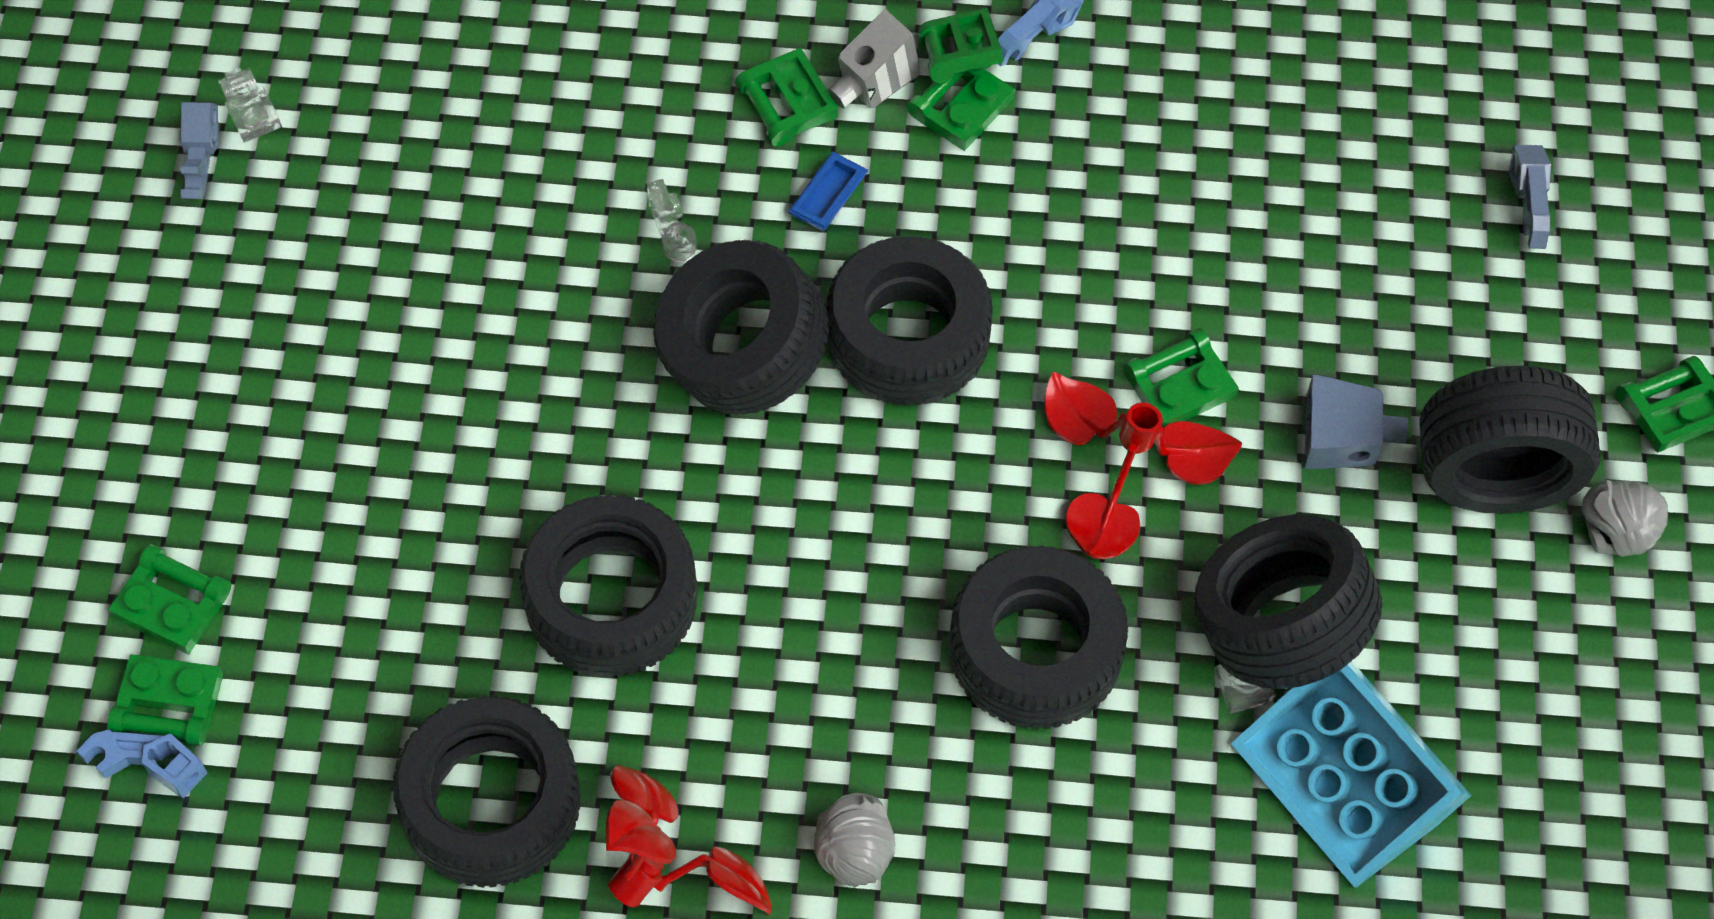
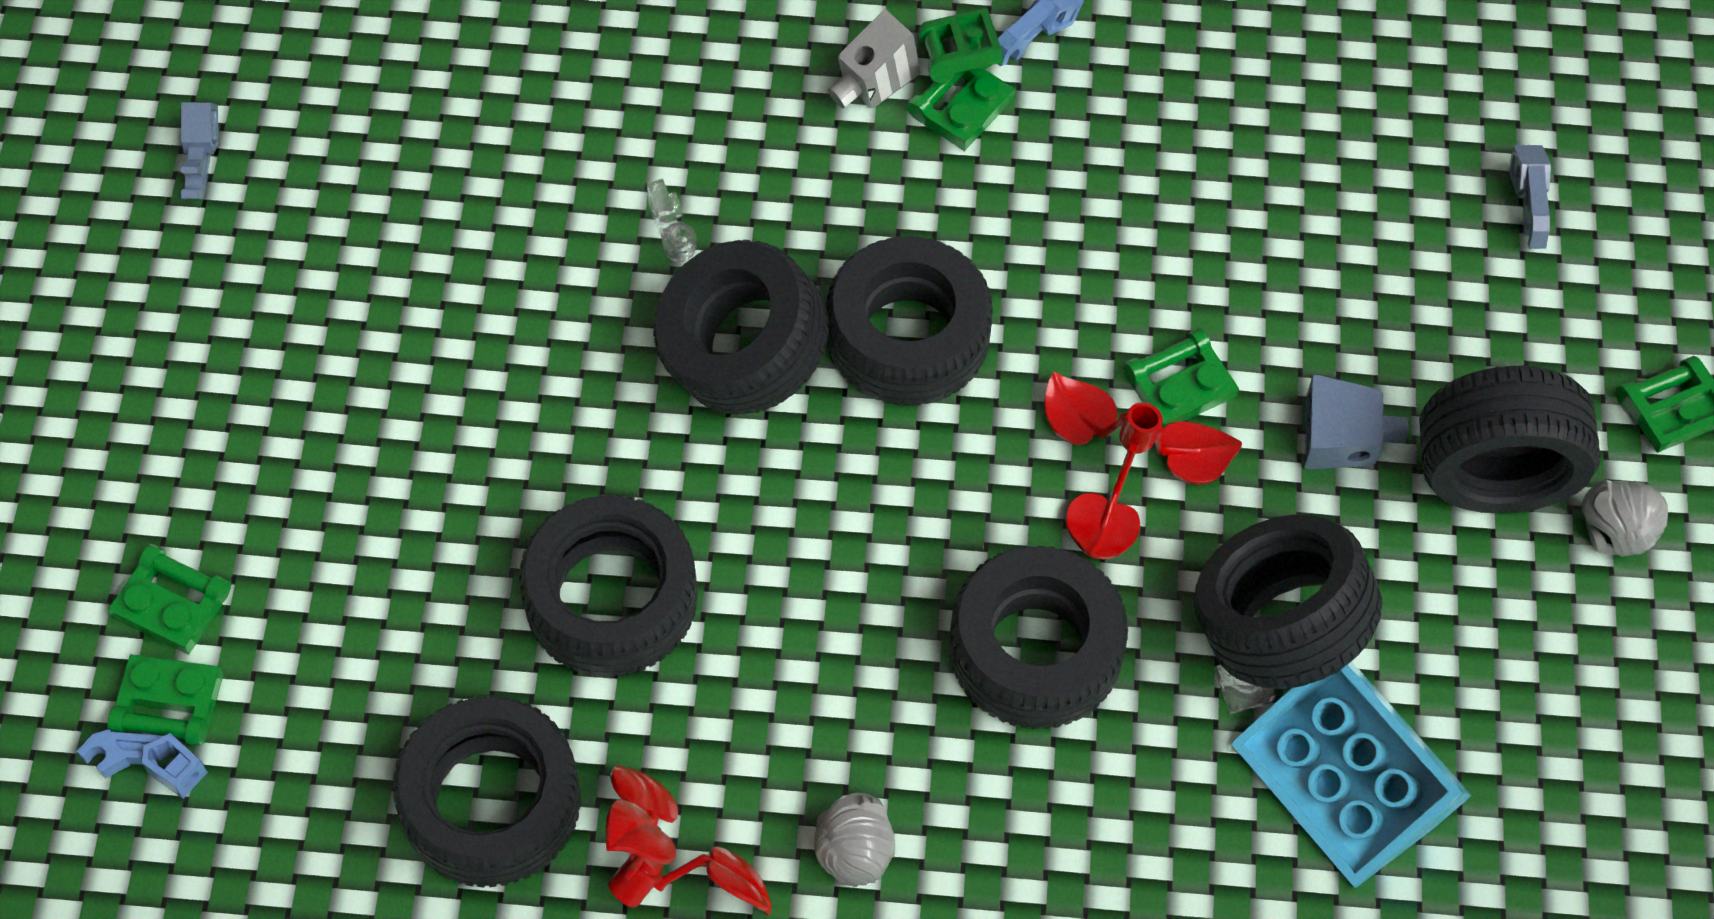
(248, 105): clear plate -> none
(797, 88): green plate -> none
(828, 191): blue tile -> none

